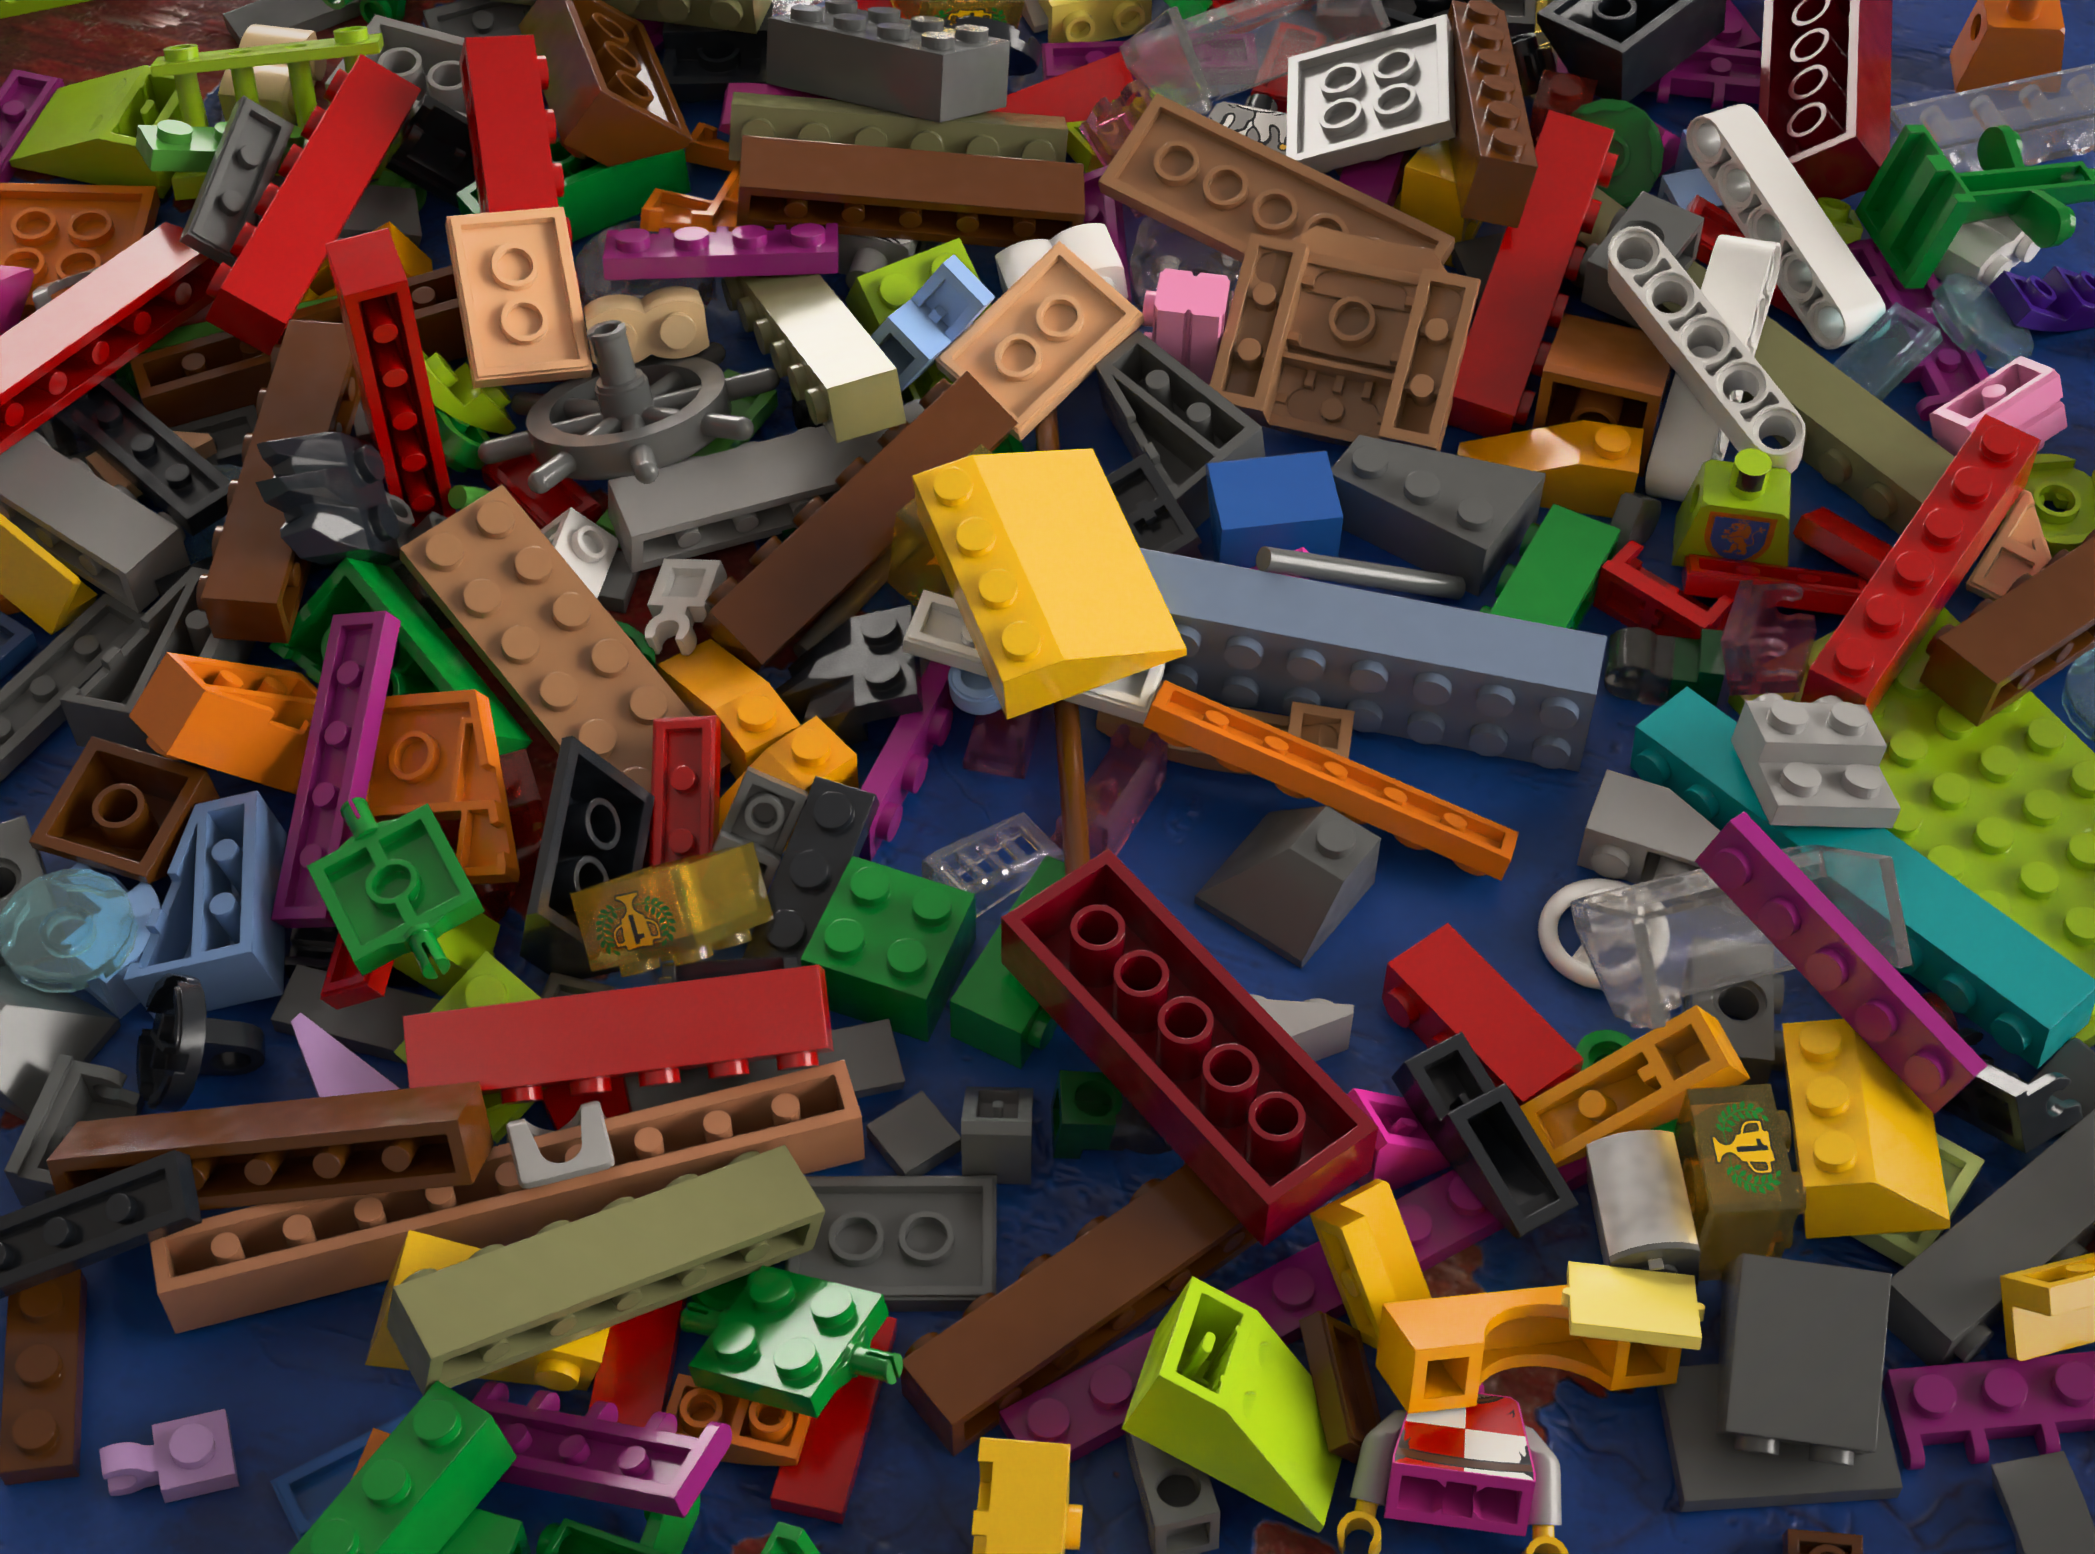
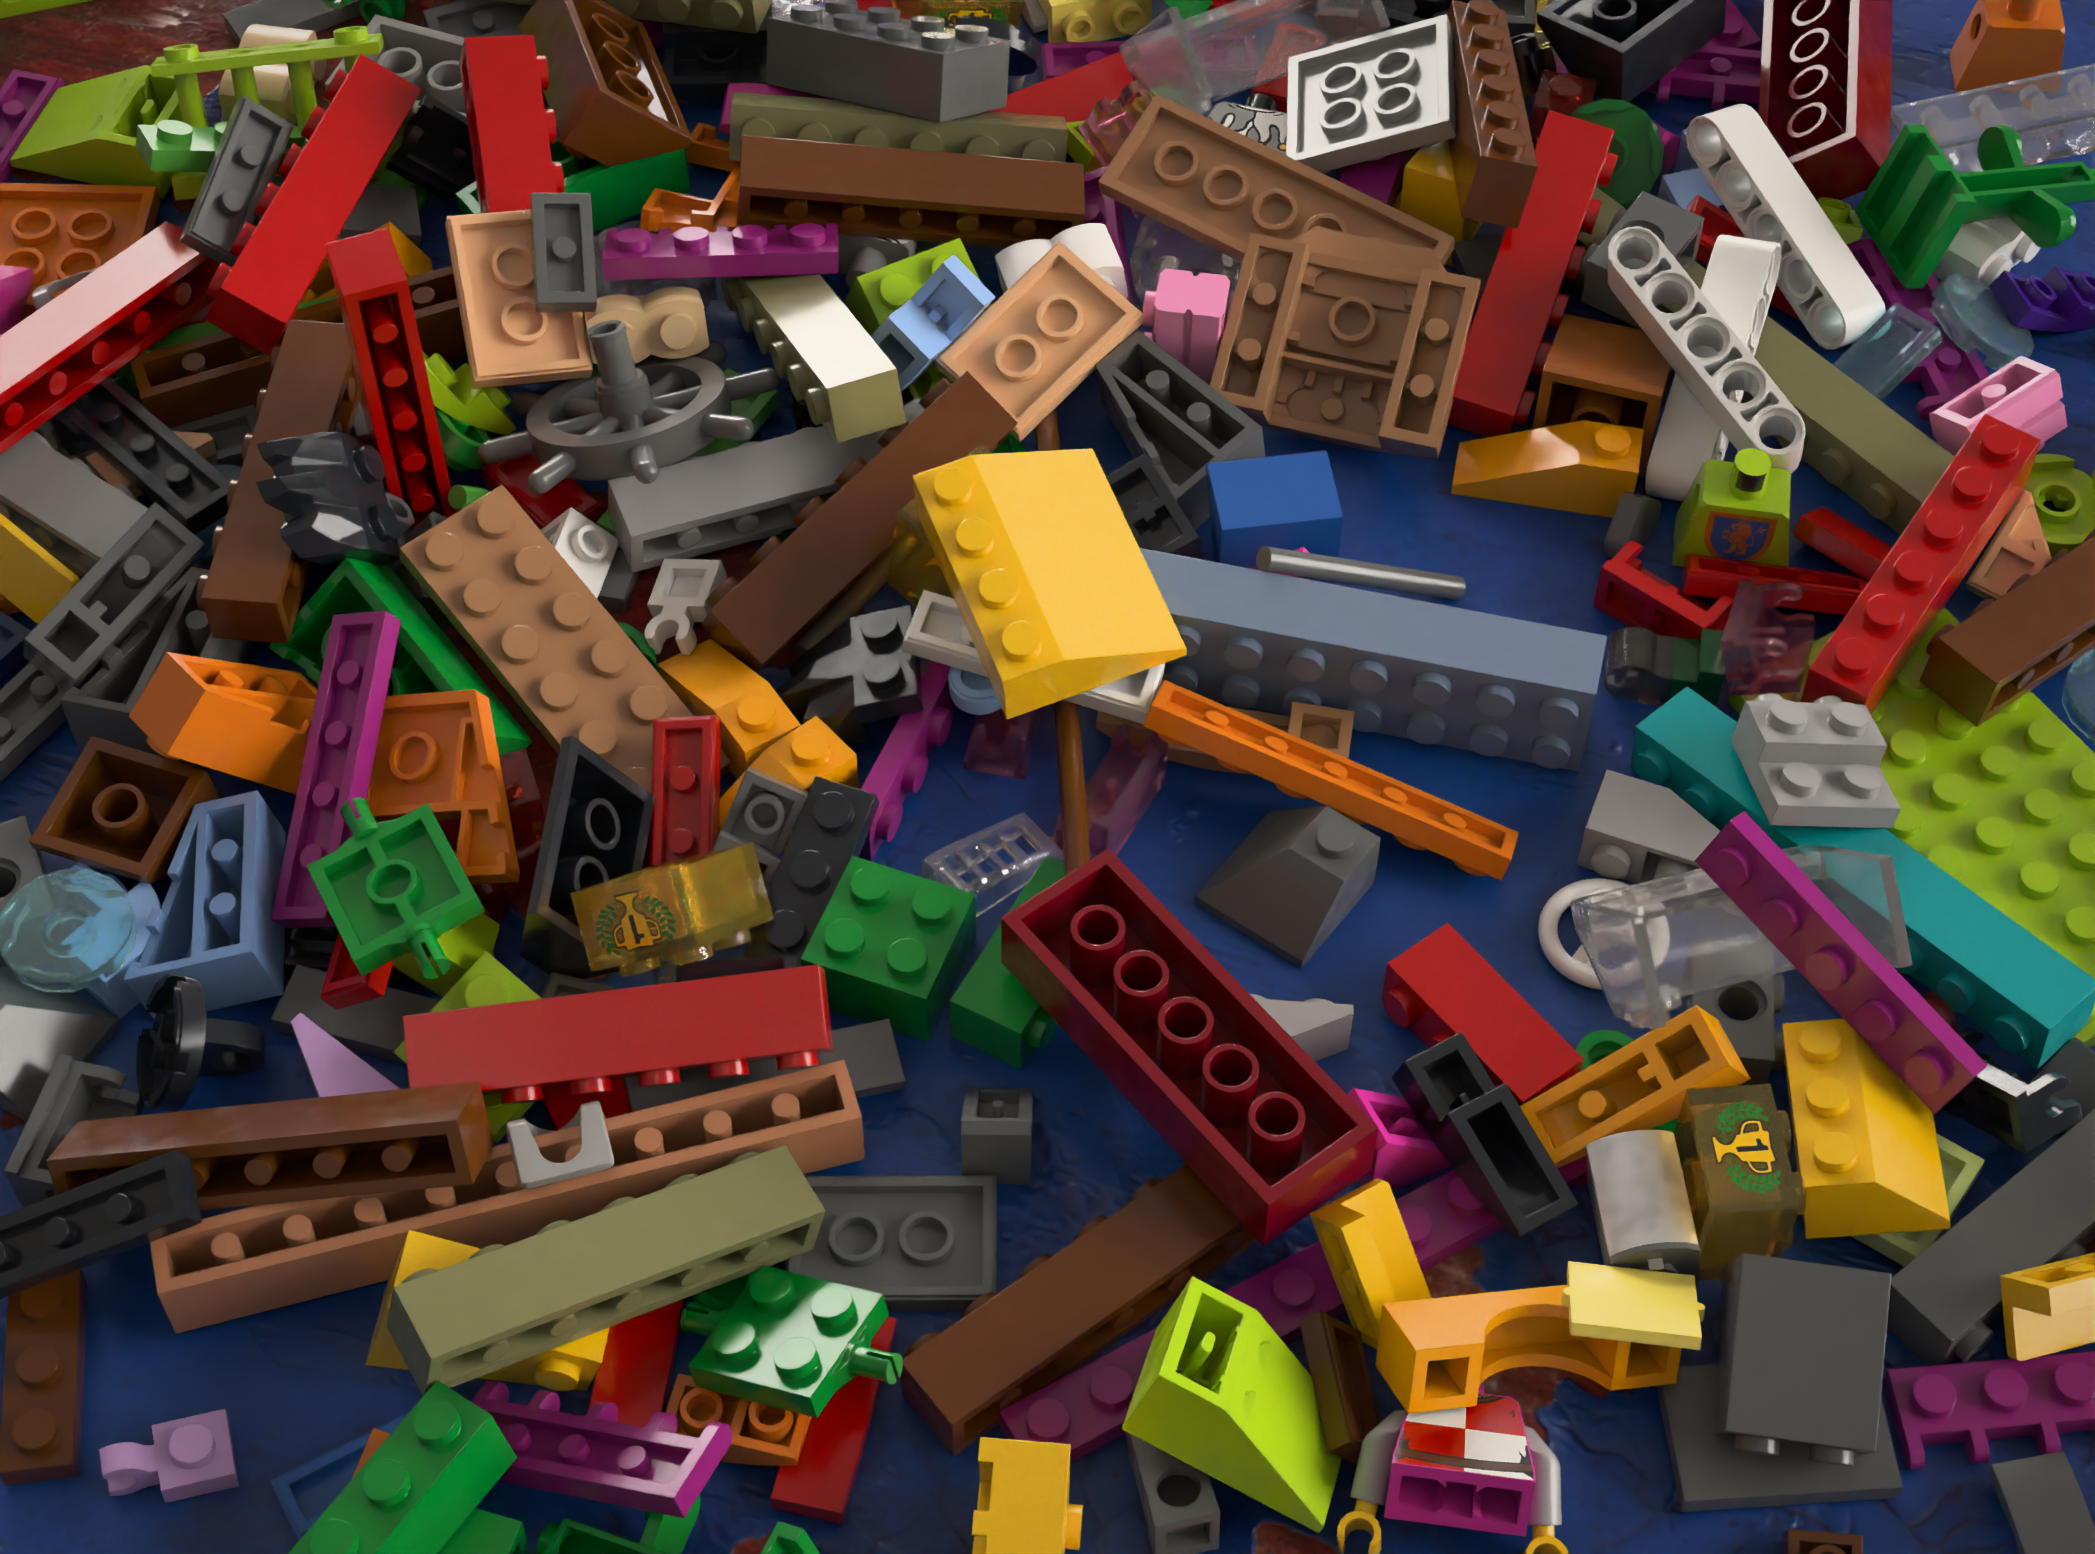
(111, 599): none -> dark grey slope
(563, 252): none -> dark grey plate
(914, 1136): dark grey tile -> none
(1096, 1116): dark green leg -> none
(1436, 507): dark grey wedge -> none
(1556, 571): green brick -> none

